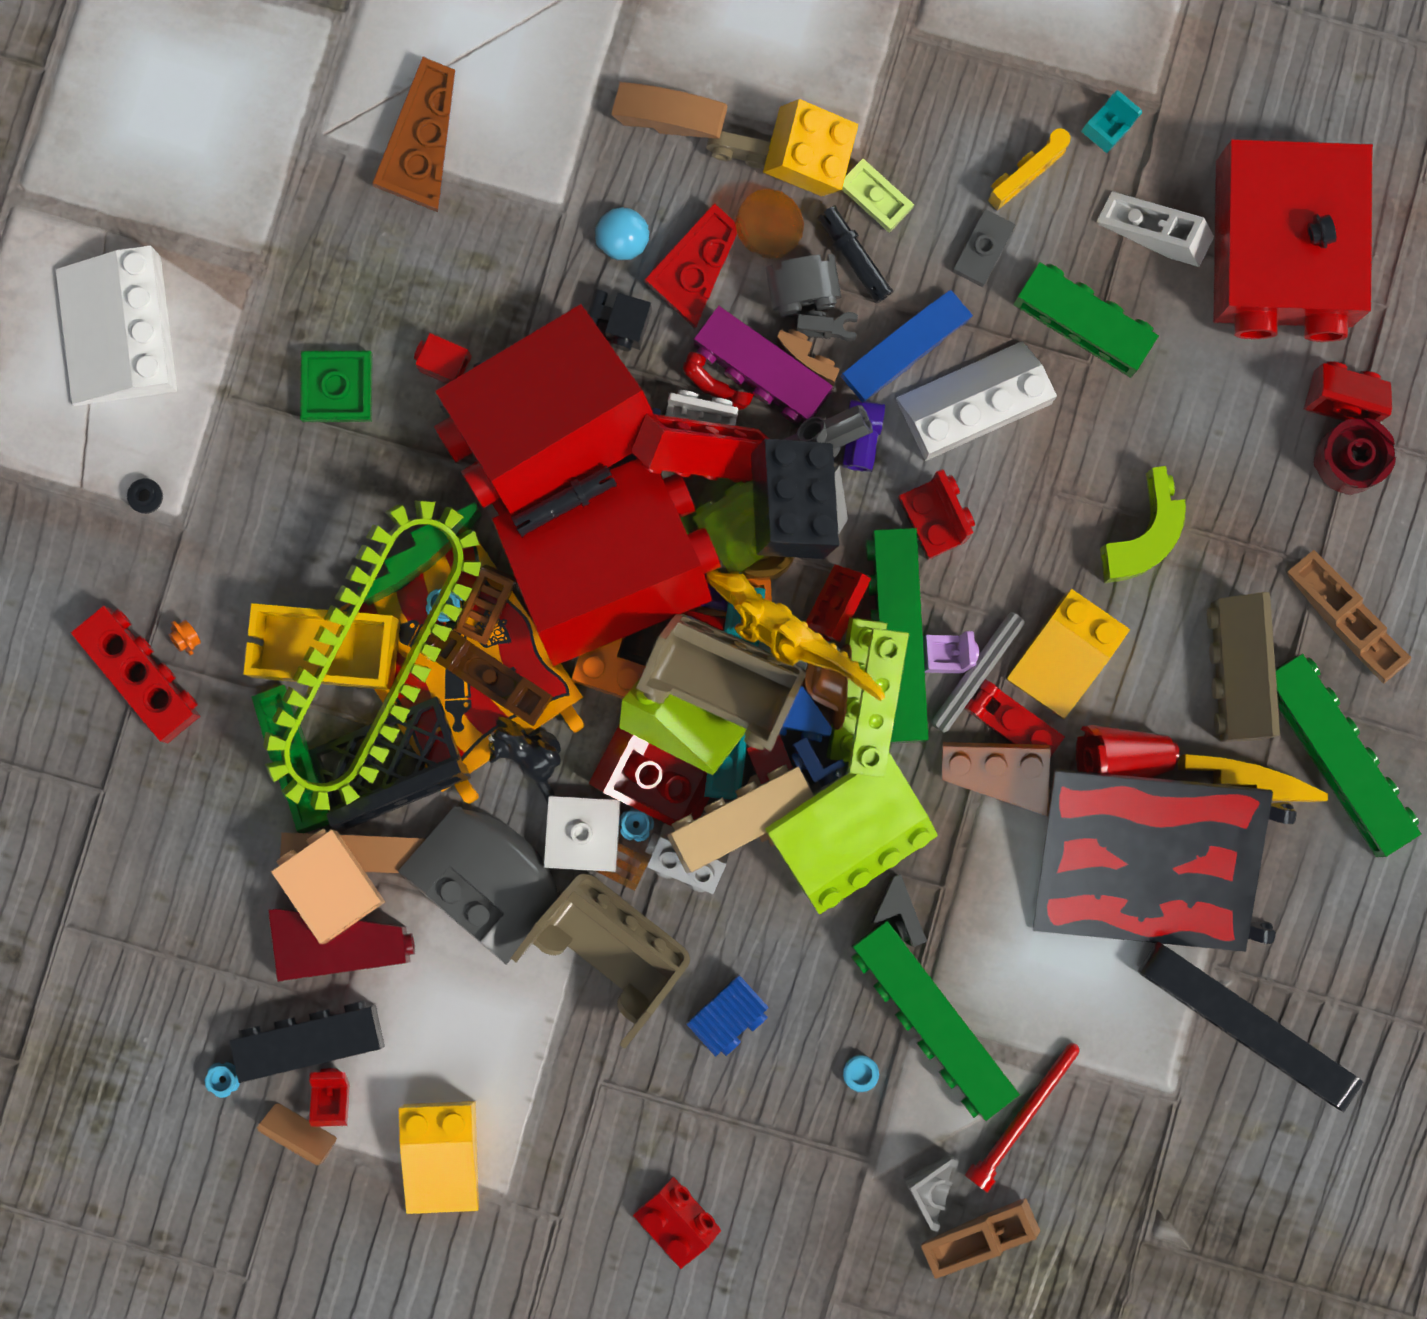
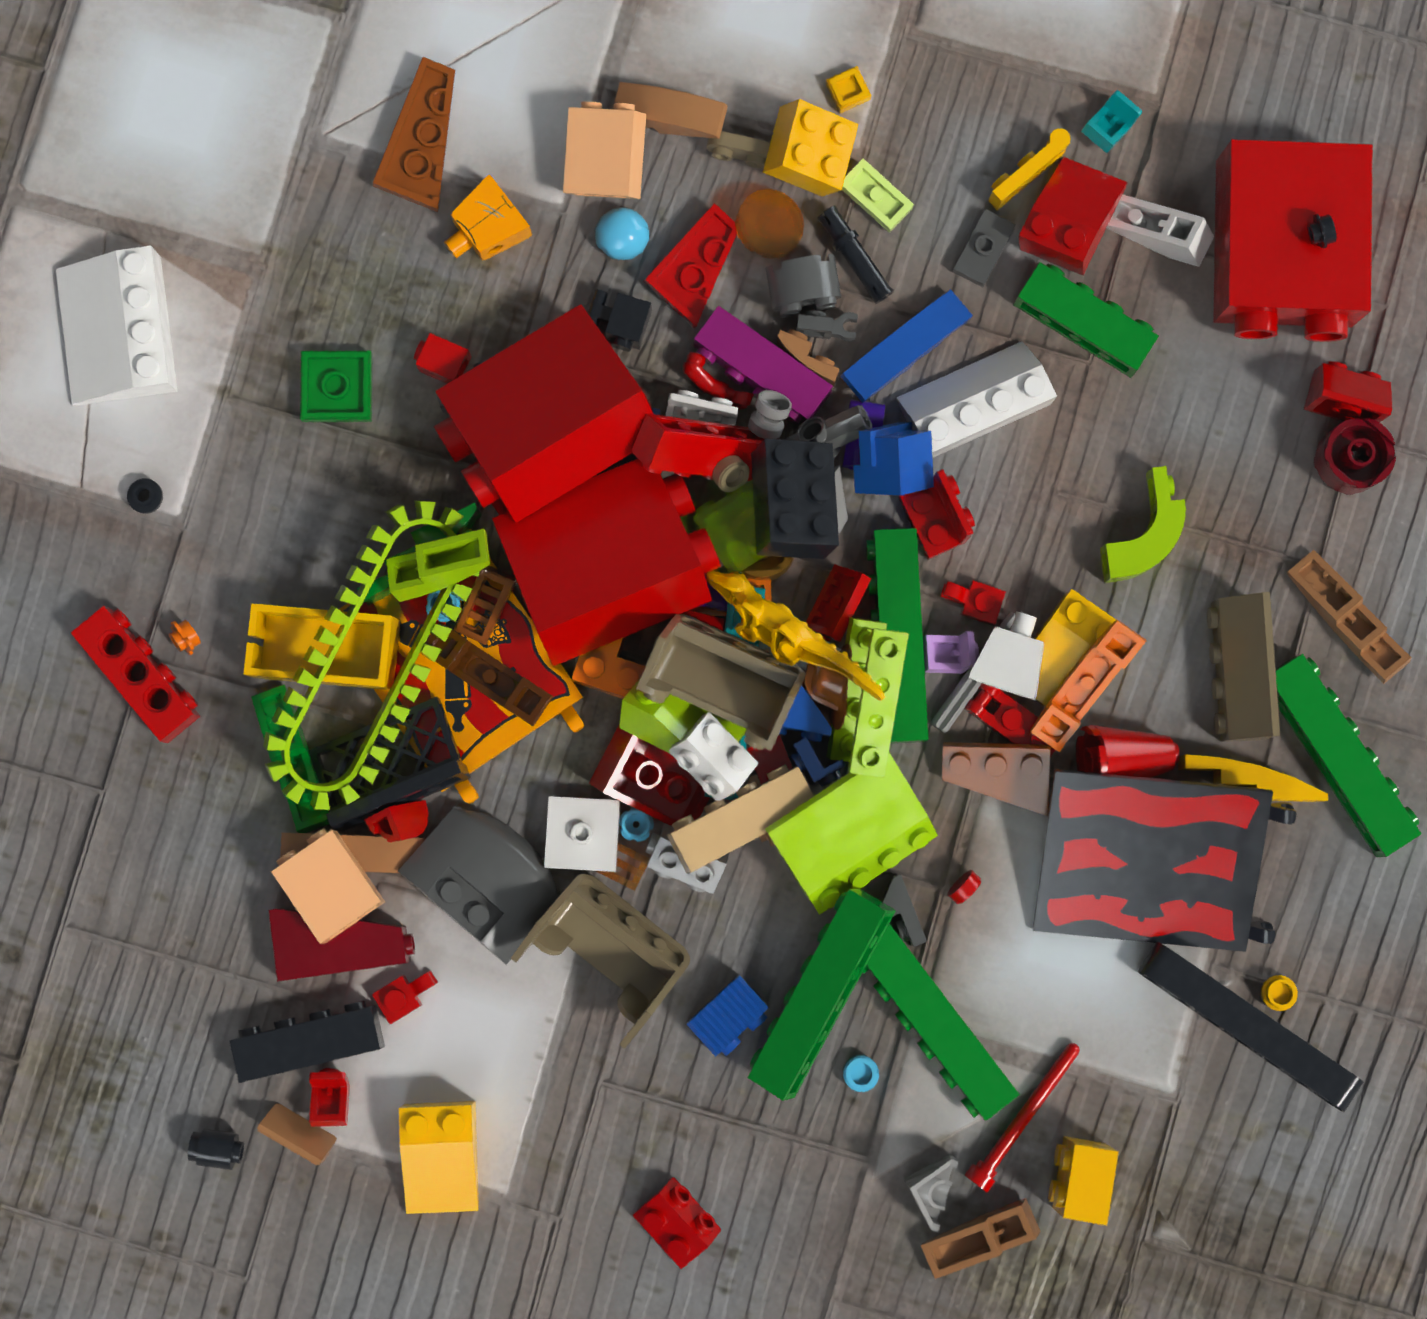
(213, 1083): medium azure plate -> none
(215, 1149): none -> black brick
(400, 821): none -> red brick
(401, 997): none -> red plate
(437, 565): none -> lime slope
(487, 222): none -> light orange torso
(534, 754): black animal -> none
(564, 501): black pin -> none
(604, 151): none -> light nougat brick
(714, 757): none -> white bracket
(730, 473): none -> dark tan tile
(769, 416): none -> light grey wheel
(820, 994): none -> green brick
(848, 89): none -> yellow tile
(894, 460): none -> blue plate
(964, 887): none -> red tile
(978, 601): none -> red plate
(1011, 659): none -> white torso
(1071, 215): none -> red slope
(1083, 1180): none -> yellow brick
(1086, 684): none -> orange slope
(1279, 993): none -> yellow plate

